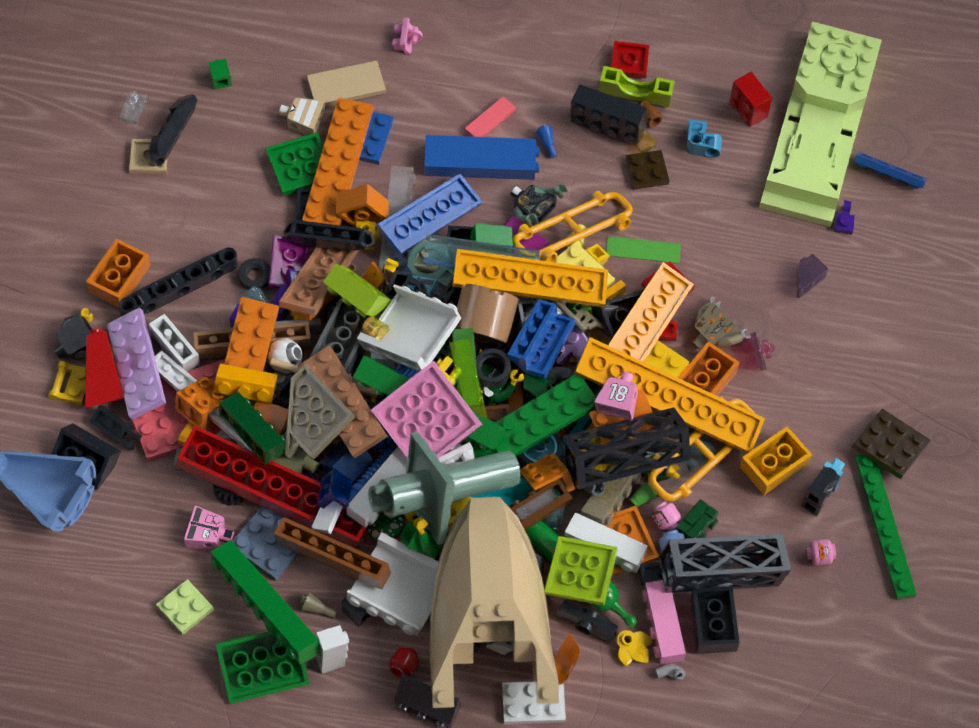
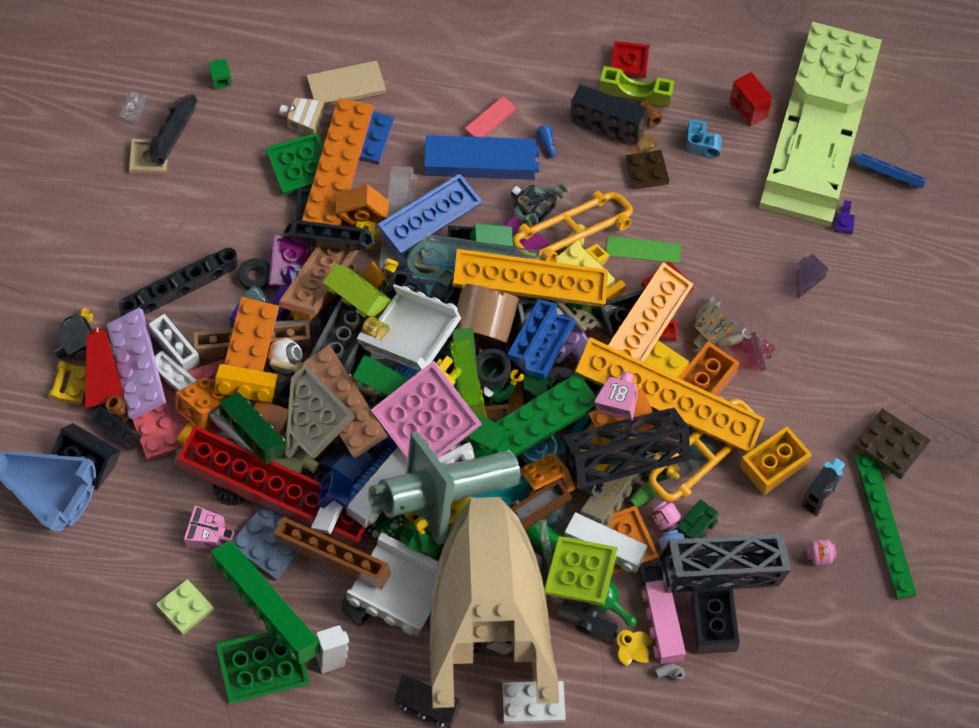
(117, 406): none -> dark orange cone
(118, 272): orange brick -> none
(313, 604): dark tan cone -> none
(404, 662): red head -> none
(409, 36): bright pink hips -> none
(546, 547): none -> clear bar
(565, 658): orange piece -> none

